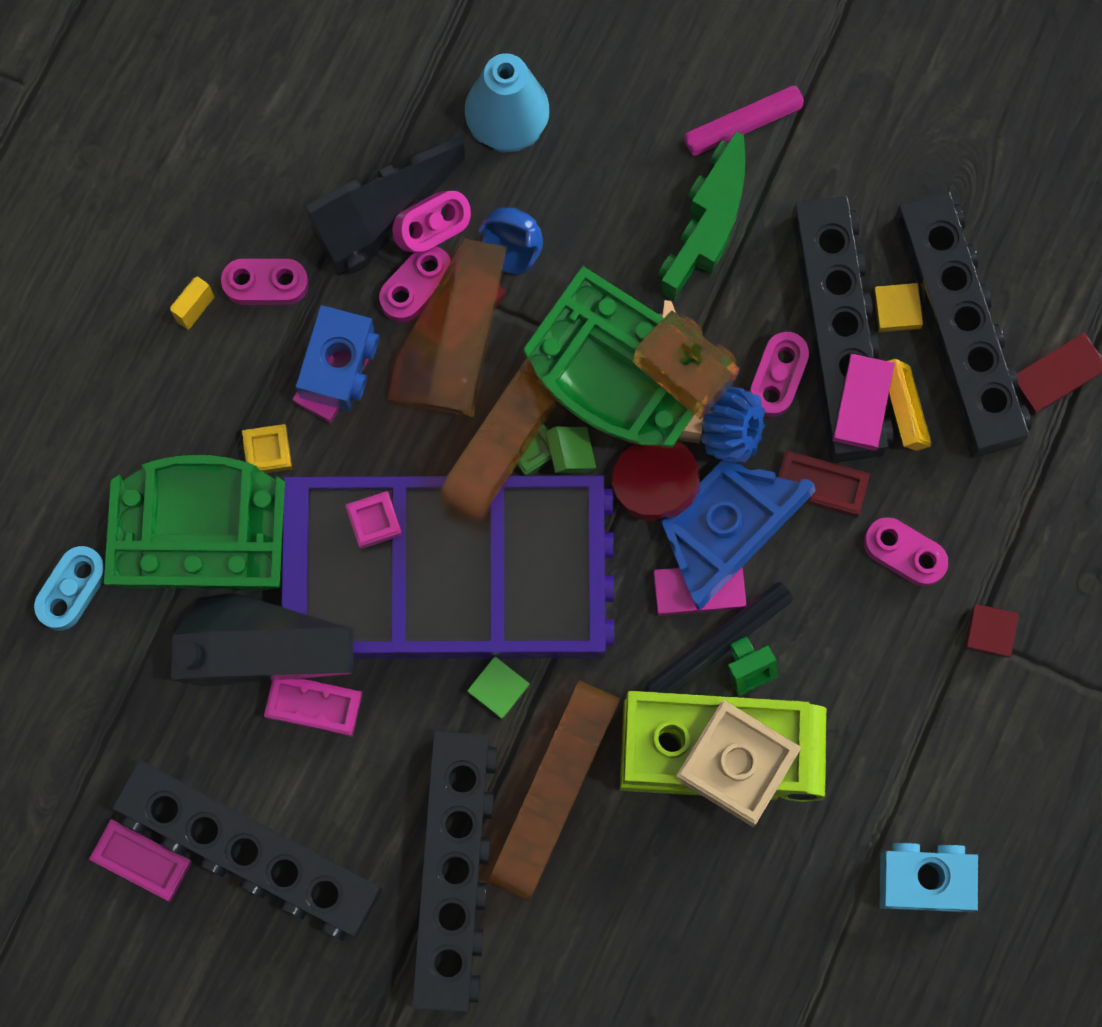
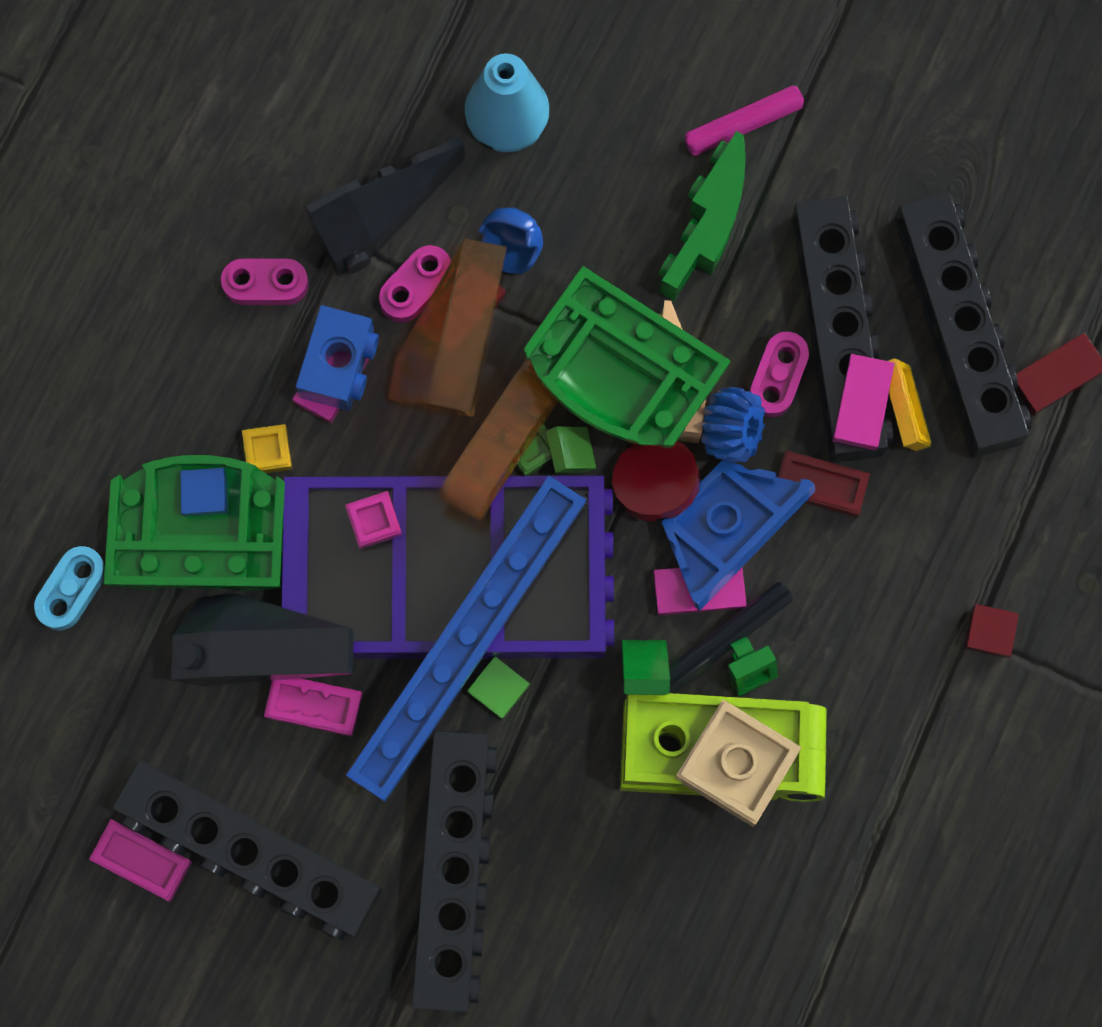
(192, 302): yellow tile -> none
(204, 492): none -> blue tile
(428, 223): dark pink plate -> none
(466, 639): none -> blue plate
(554, 790): clear orange beam -> none
(645, 667): none -> green tile
(693, 385): clear orange brick -> none
(897, 307): yellow tile -> none
(905, 554): dark pink plate -> none
(956, 886): medium azure brick -> none

